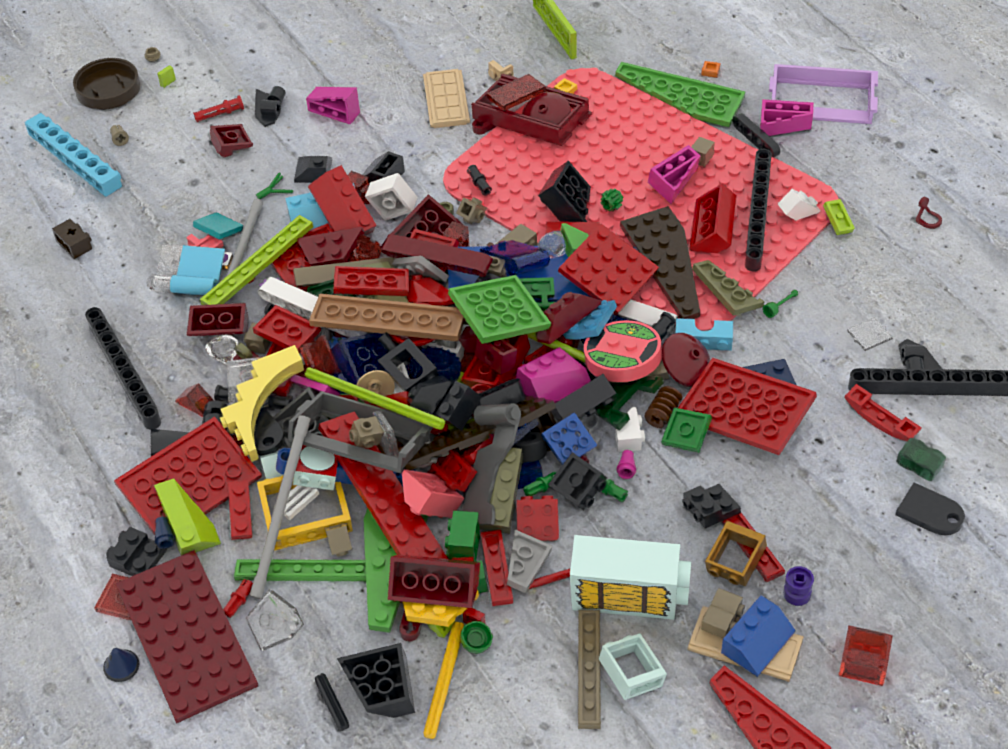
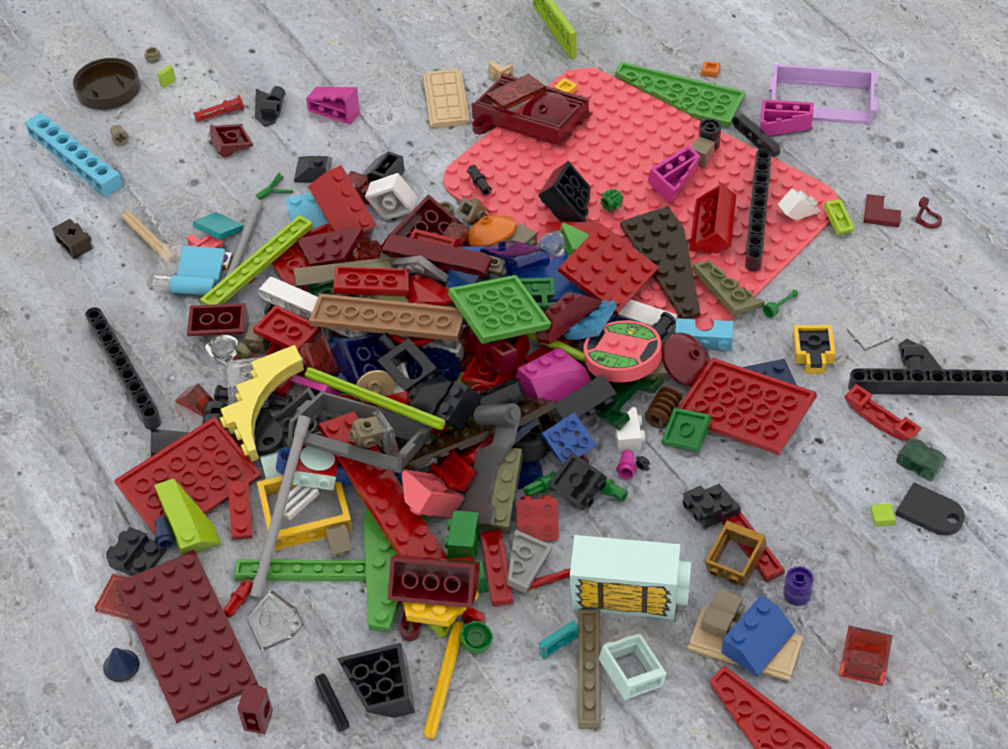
(143, 231): none -> tan axle
(255, 709): none -> dark red brick
(491, 230): none -> orange dish
(558, 639): none -> teal tile
(642, 463): none -> black piece
(710, 130): none -> black wheel
(813, 347): none -> piece
(876, 214): none -> dark red tile
(882, 514): none -> lime tile

